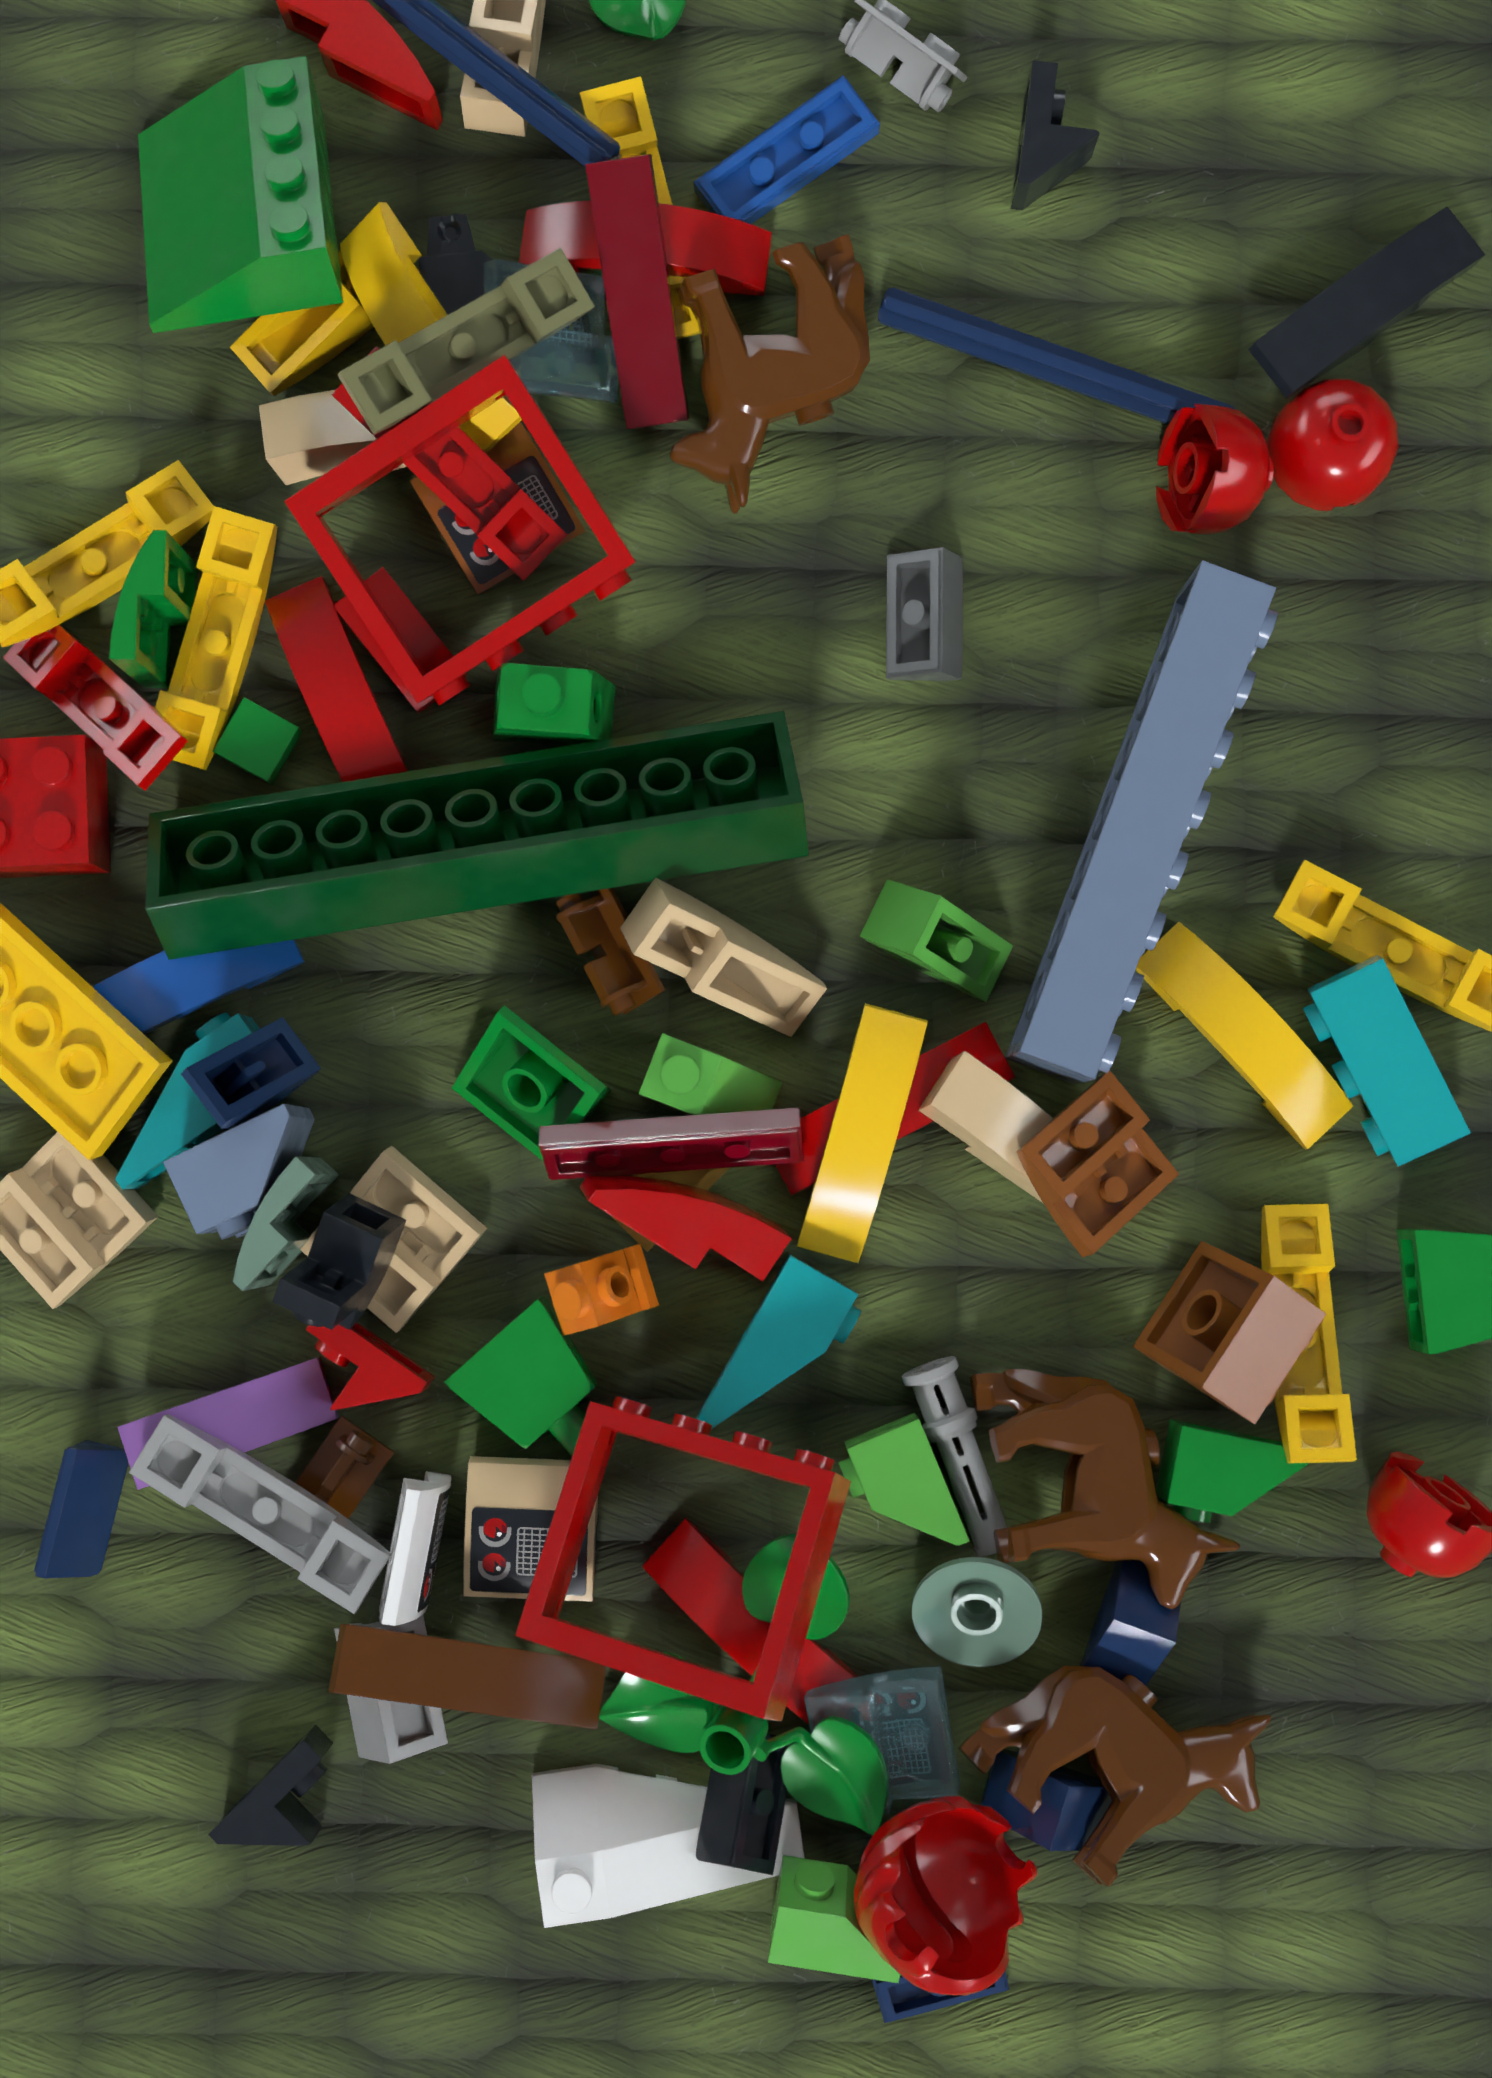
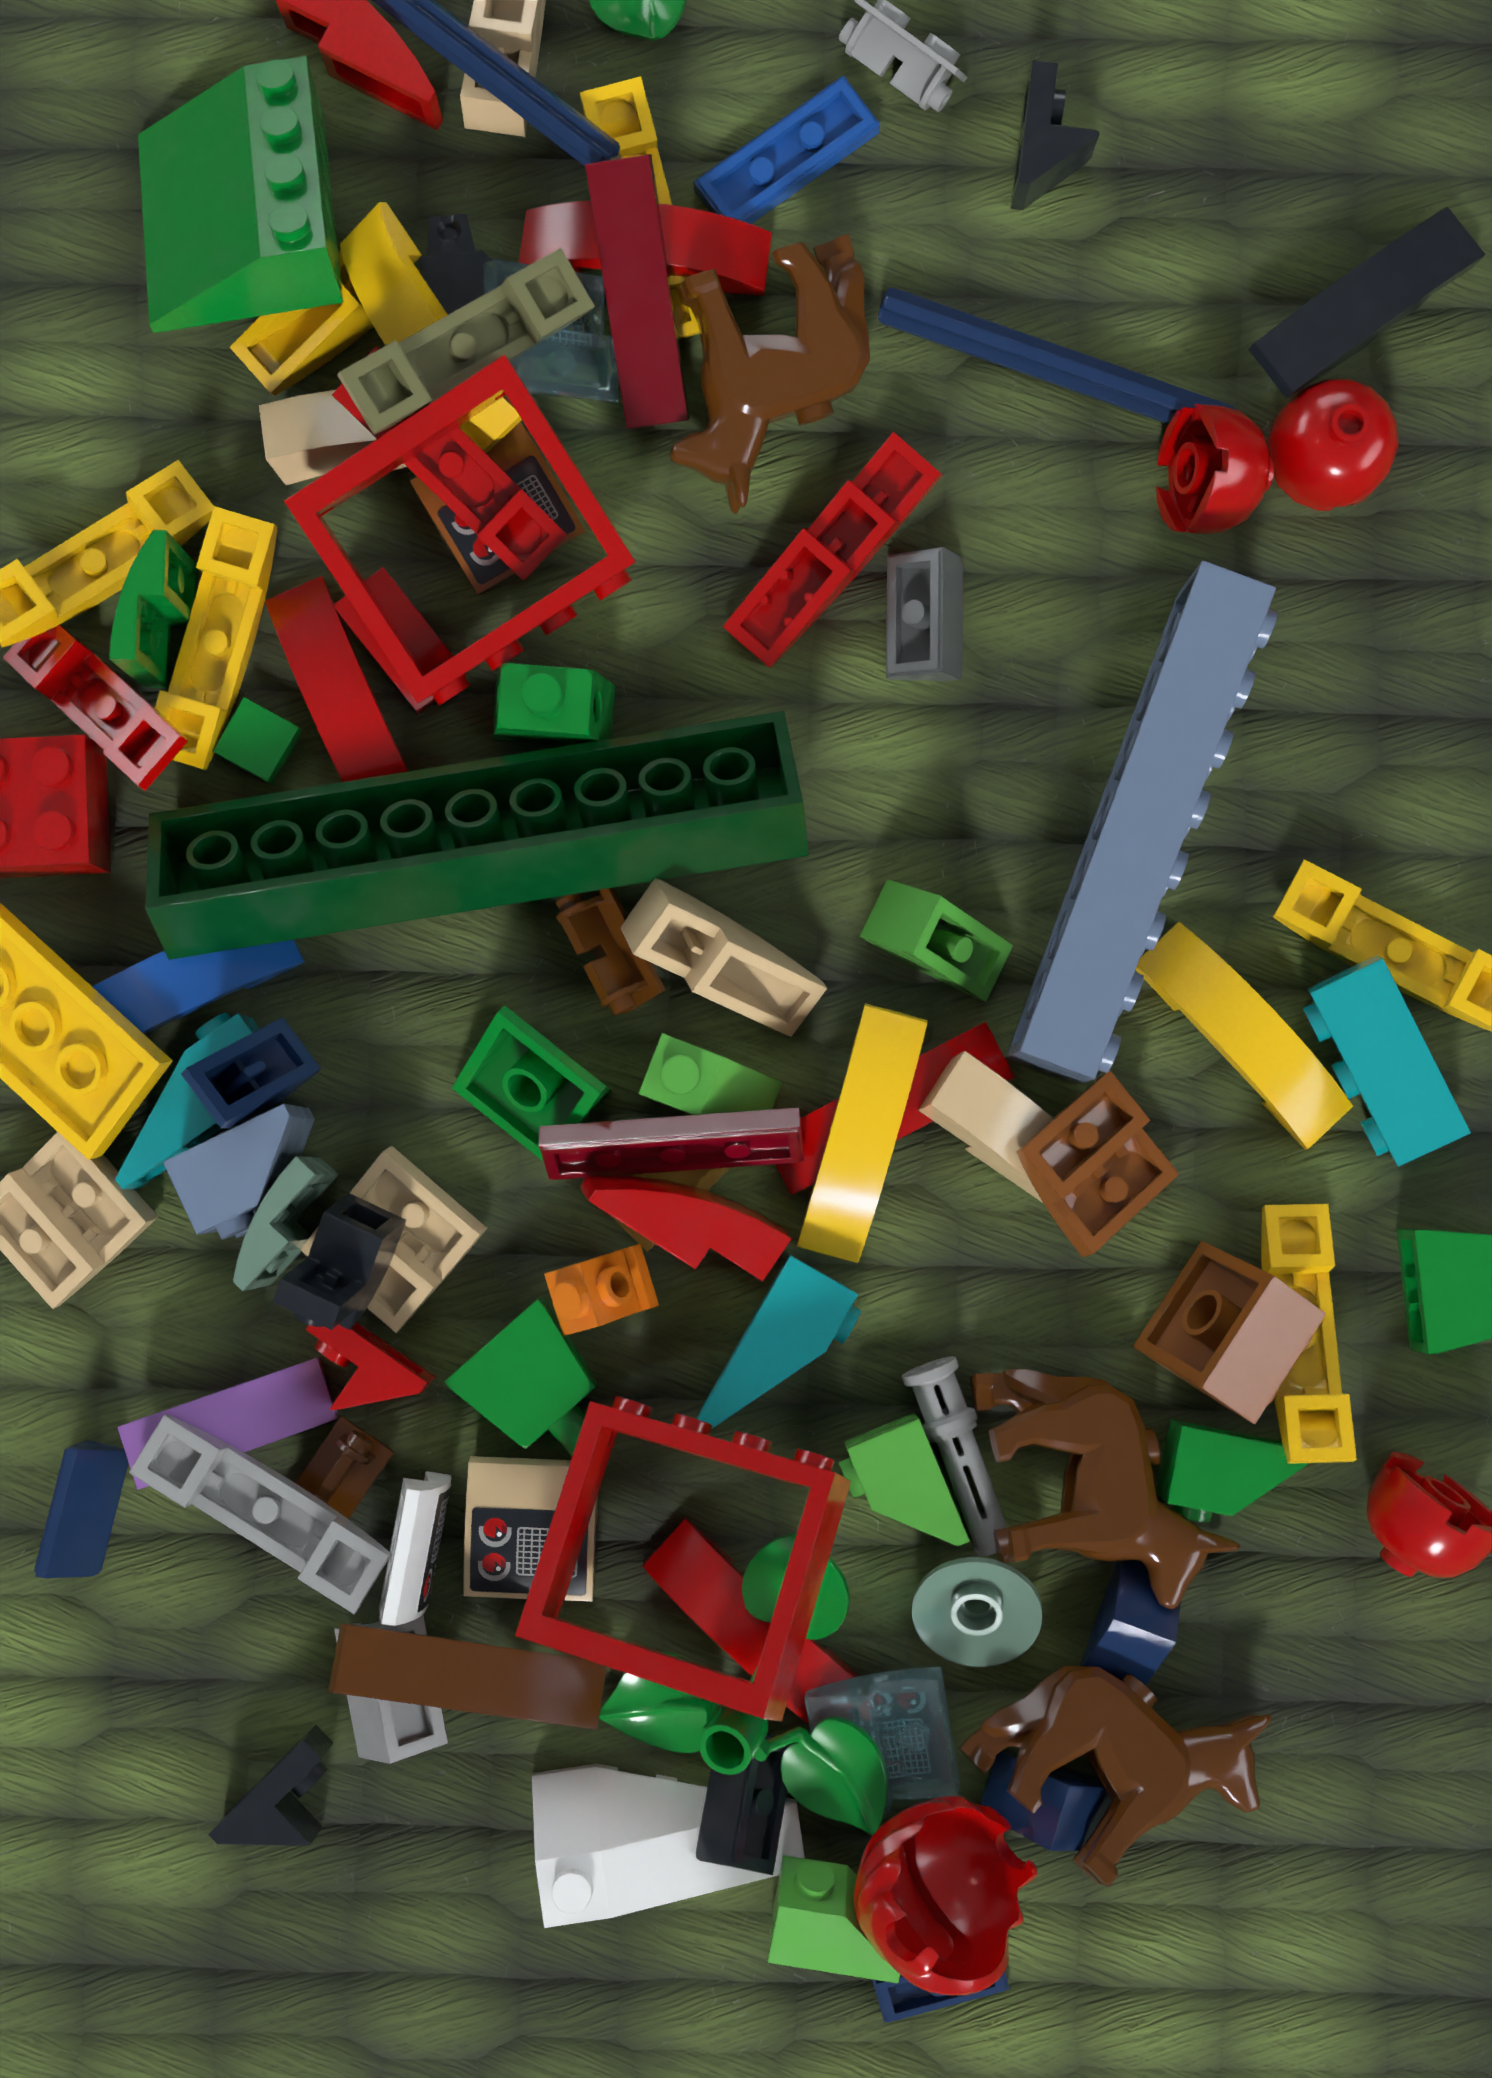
(832, 550): none -> red slope

